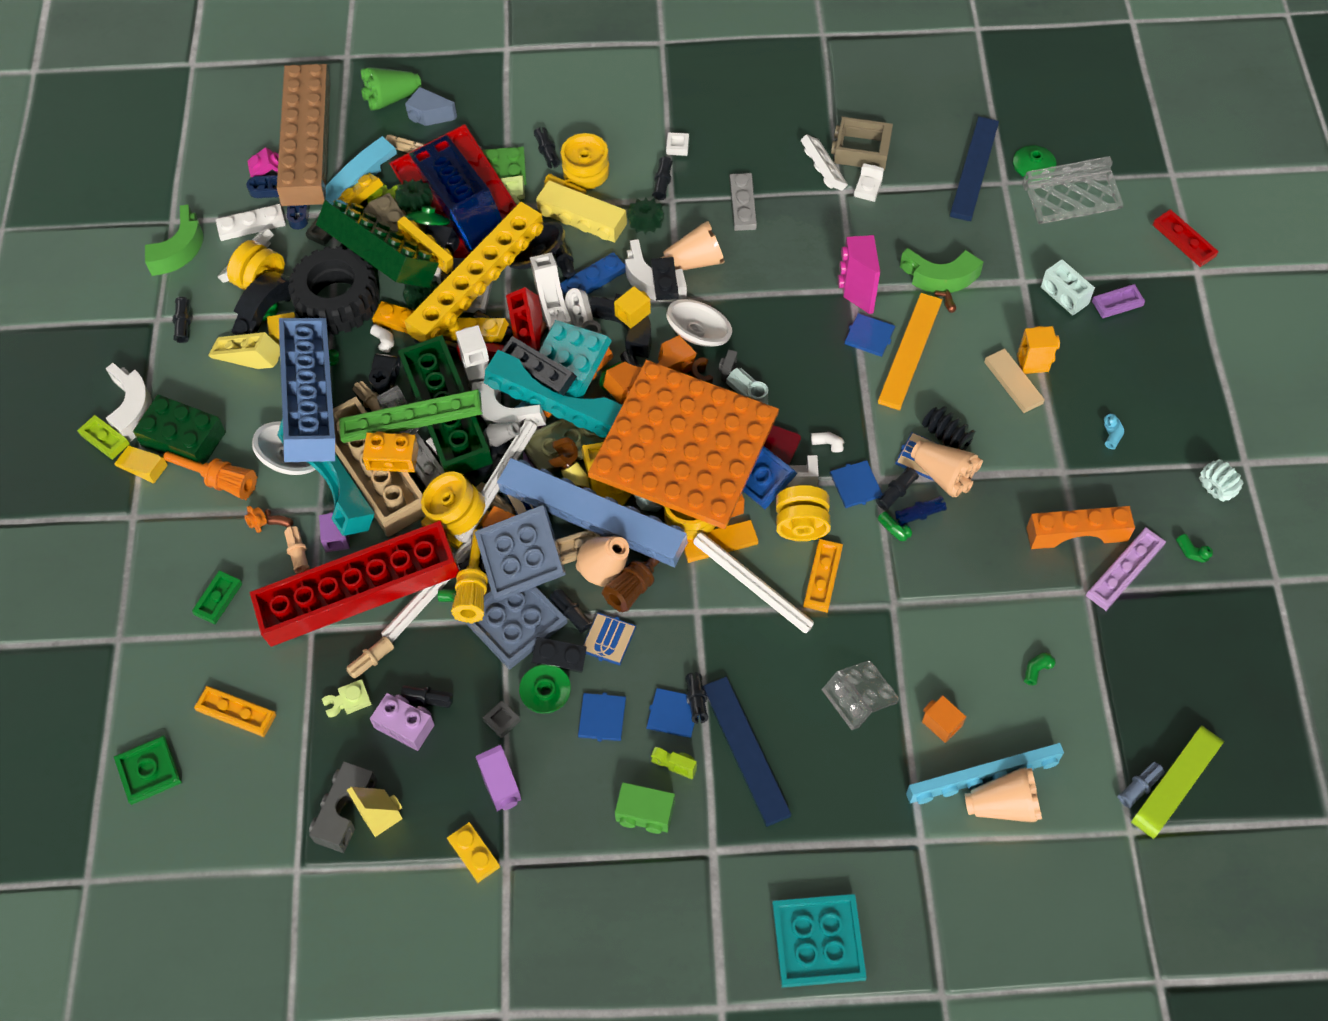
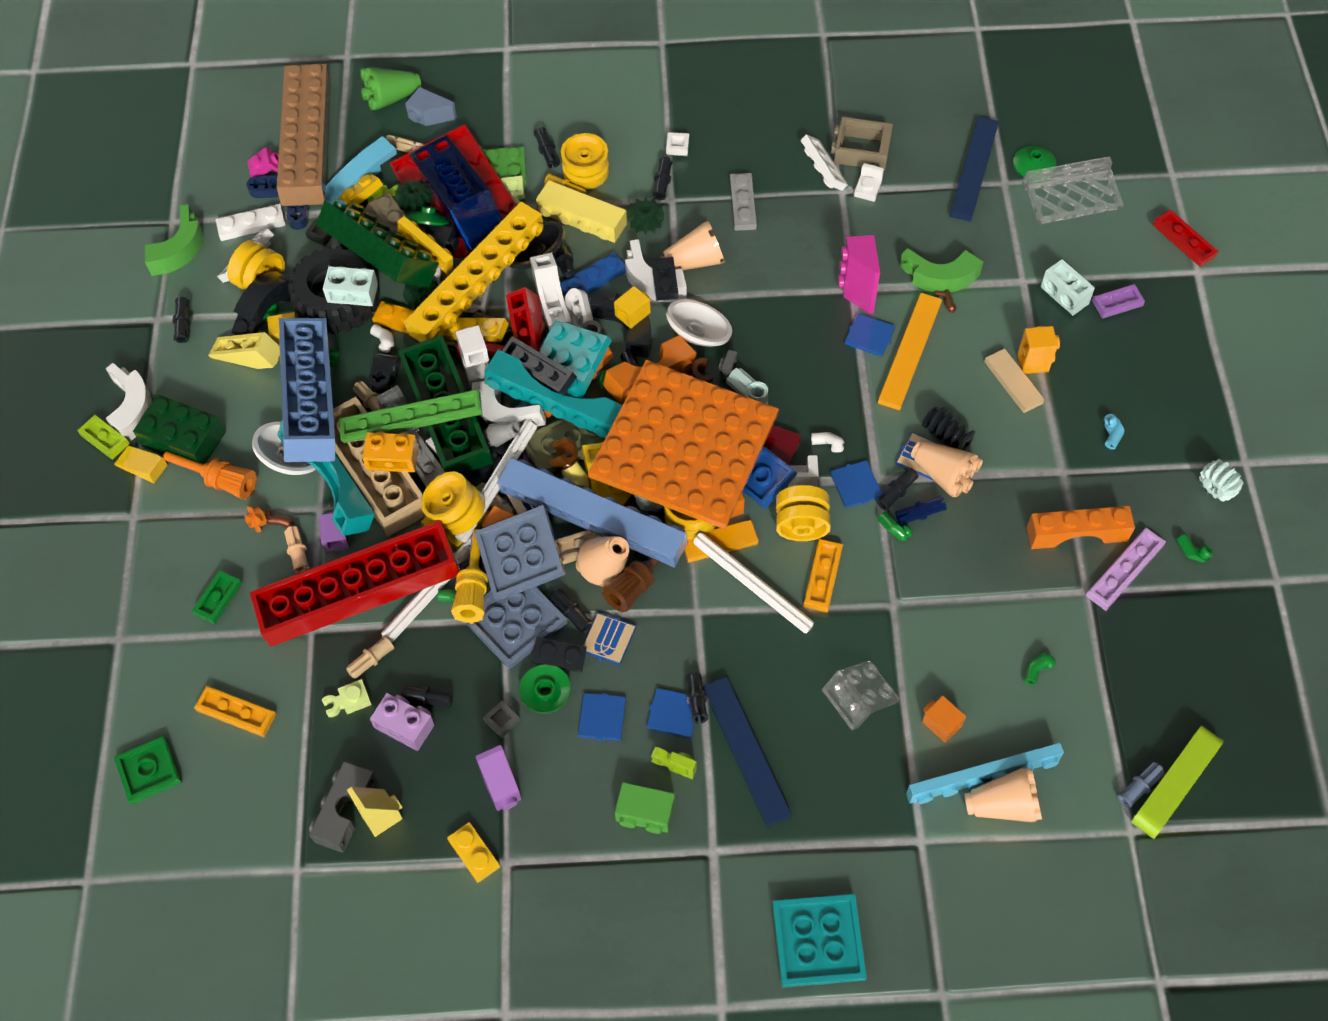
(350, 286): none -> light aqua brick

